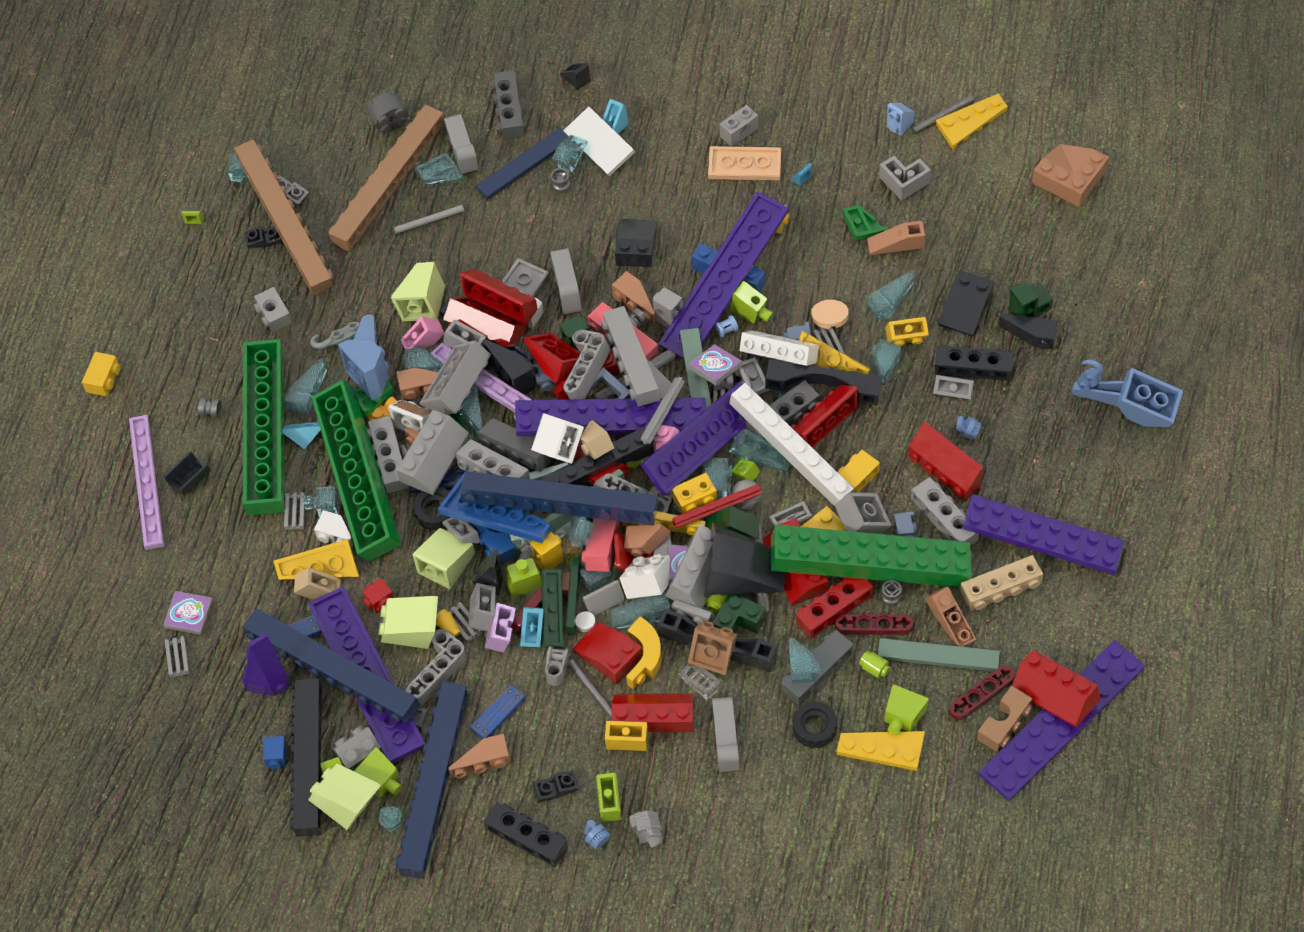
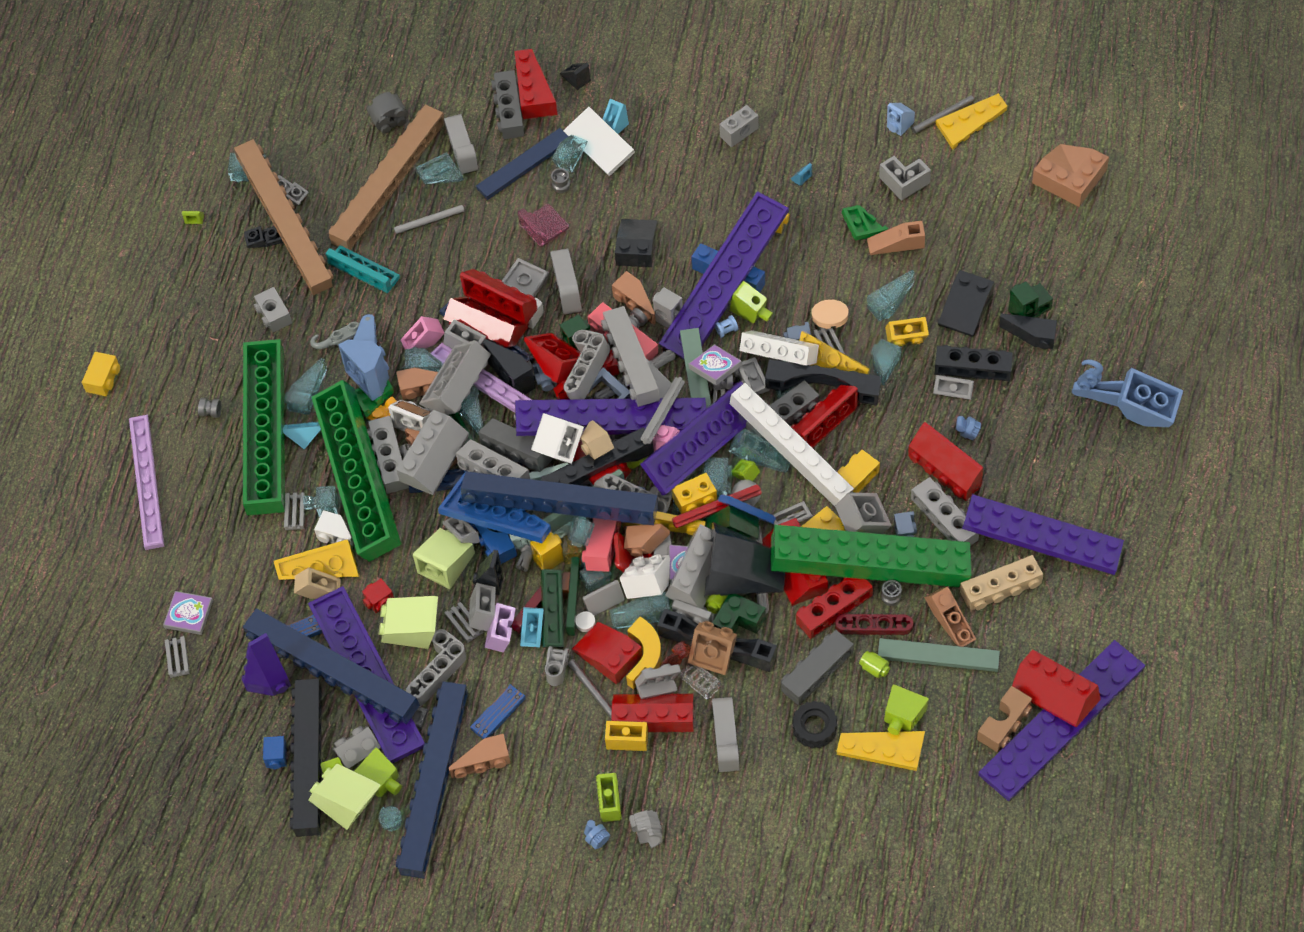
(186, 473): black bracket -> none
(360, 271): none -> teal fence
(419, 293): yellowish green slope -> none
(420, 505): black tyre -> none
(445, 621): yellow cone -> none
(522, 577): lime torso -> none
(534, 90): none -> red wedge
(542, 224): none -> clear pink bracket
(549, 853): black brick -> none
(555, 787): black slope -> none
(657, 681): none -> light grey bracket
(680, 652): none -> clear red plate
(744, 163): light nougat tile -> none
(762, 515): none -> blue tile
(802, 663): clear light blue slope -> none
(980, 691): dark red beam -> none

